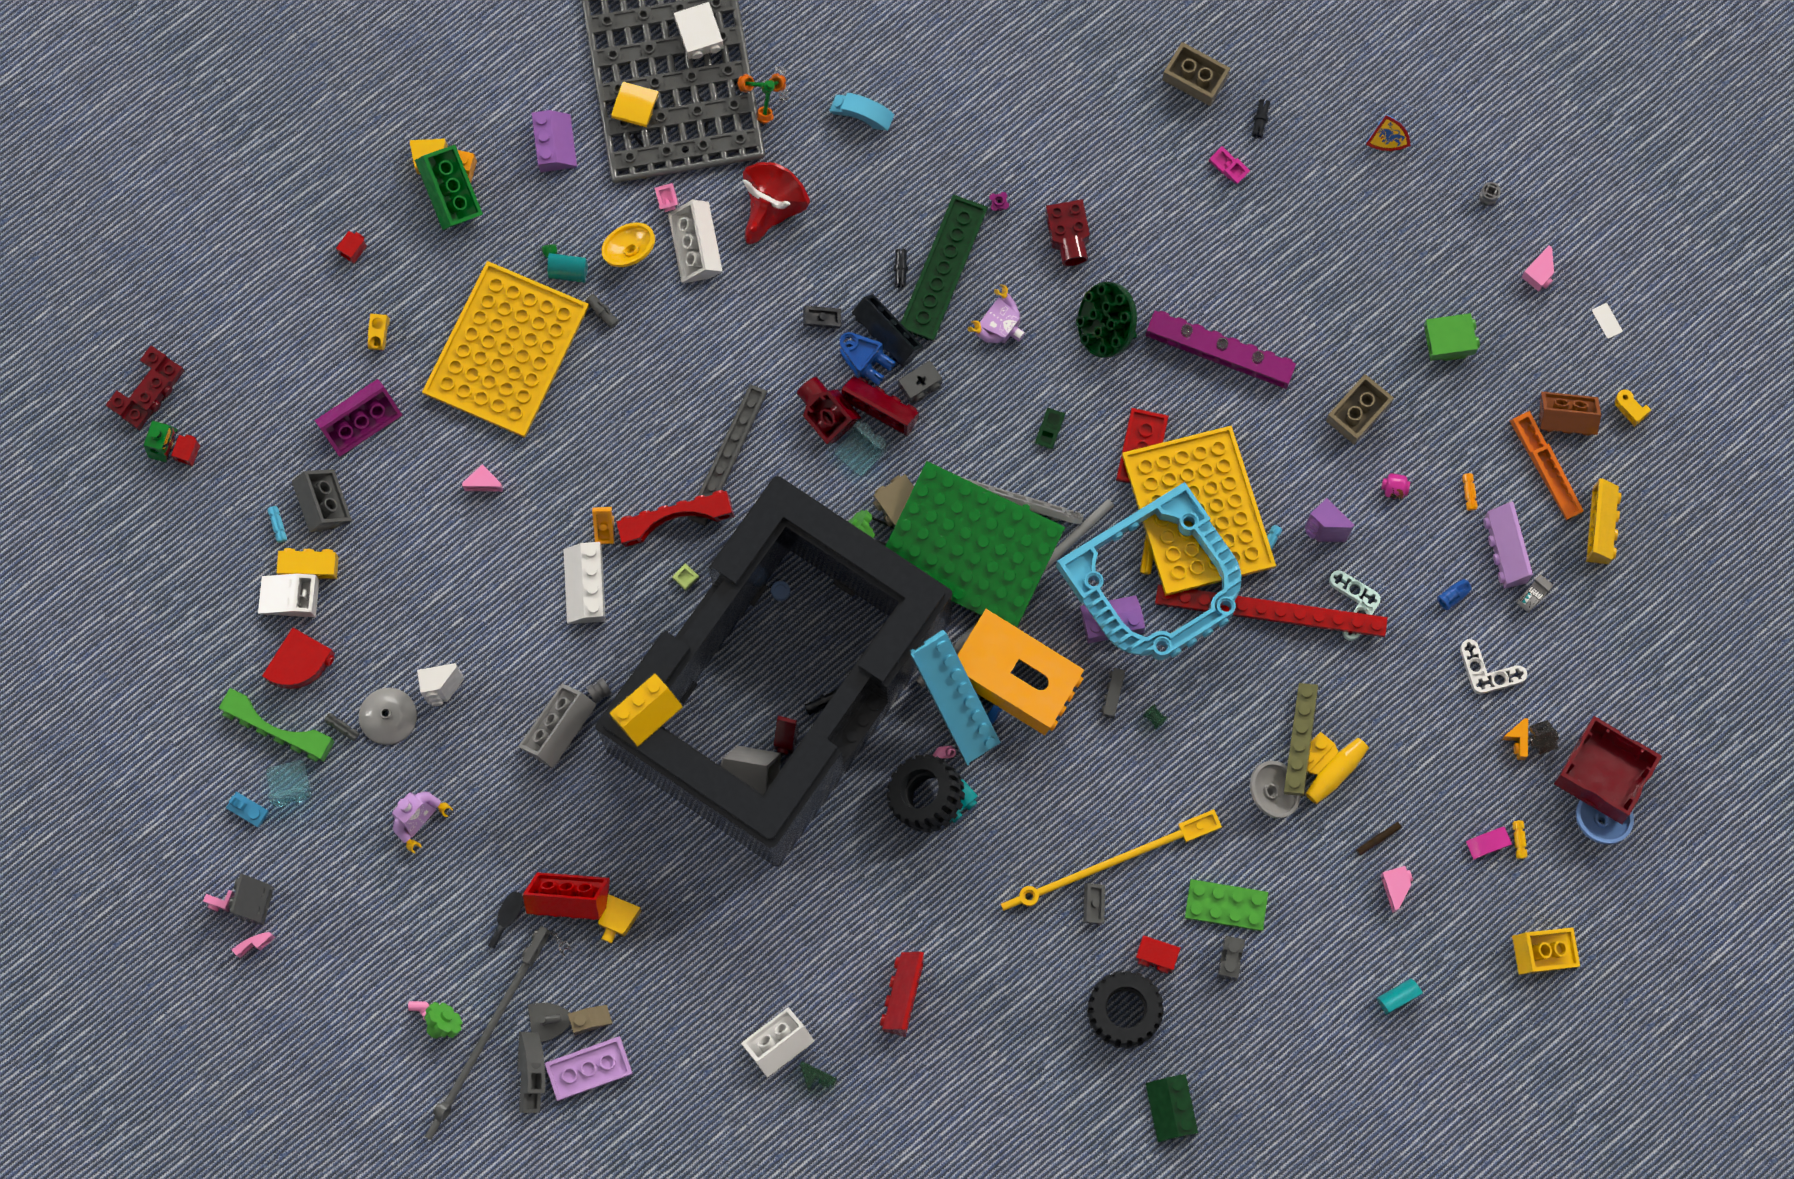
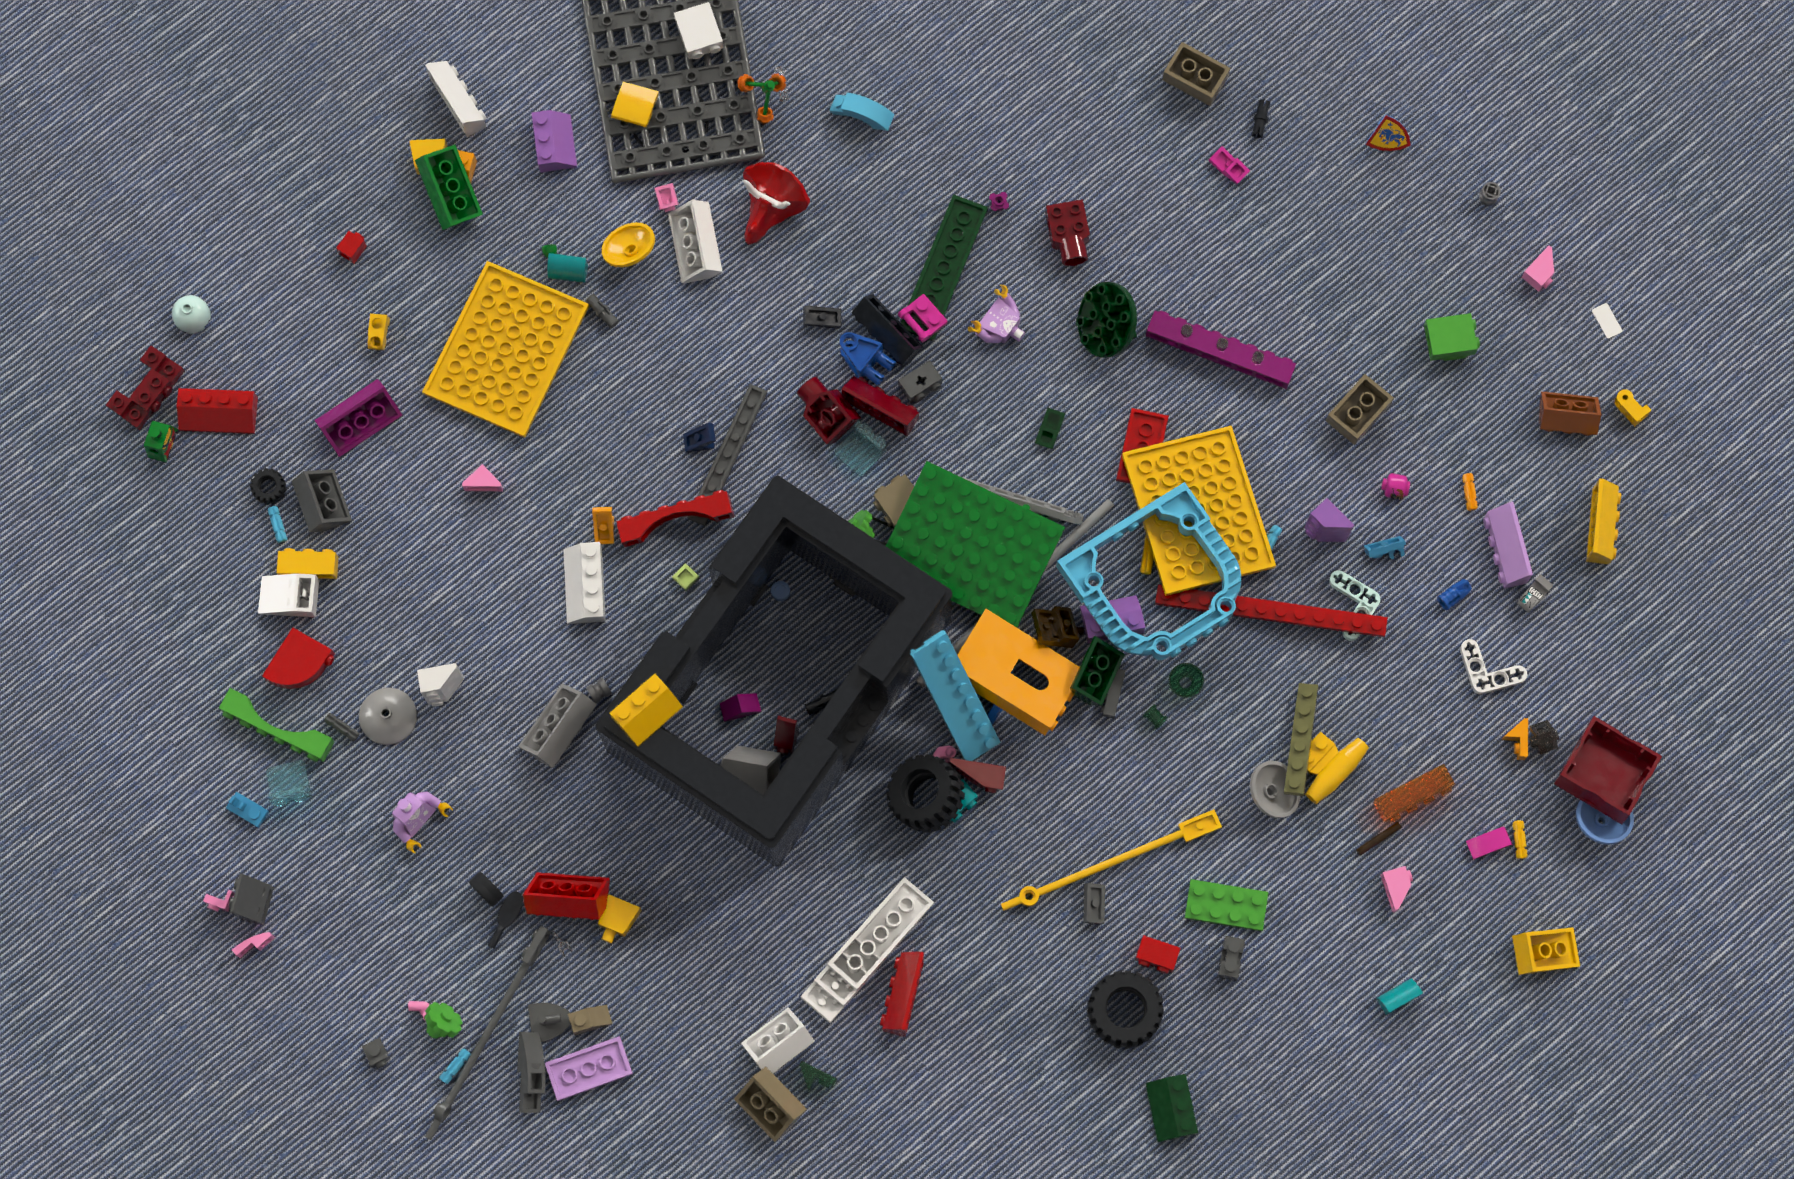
(186, 449): red brick -> none
(190, 314): none -> light aqua cylinder
(216, 410): none -> red slope
(265, 475): none -> black tyre
(376, 1053): none -> dark grey bracket
(455, 1066): none -> medium azure axle
(456, 97): none -> white slope
(486, 889): none -> black tyre
(700, 438): none -> dark blue slope
(740, 706): none -> magenta slope
(770, 1104): none -> dark tan brick
(866, 950): none -> white slope
(900, 268): black pin -> none
(927, 314): none -> dark pink plate
(982, 775): none -> dark red slope
(1056, 627): none -> dark brown plate
(1096, 672): none -> dark green slope
(1189, 671): none -> clear green piece
(1388, 546): none -> dark azure plate
(1414, 793): none -> clear orange brick
(1546, 464): orange slope -> none

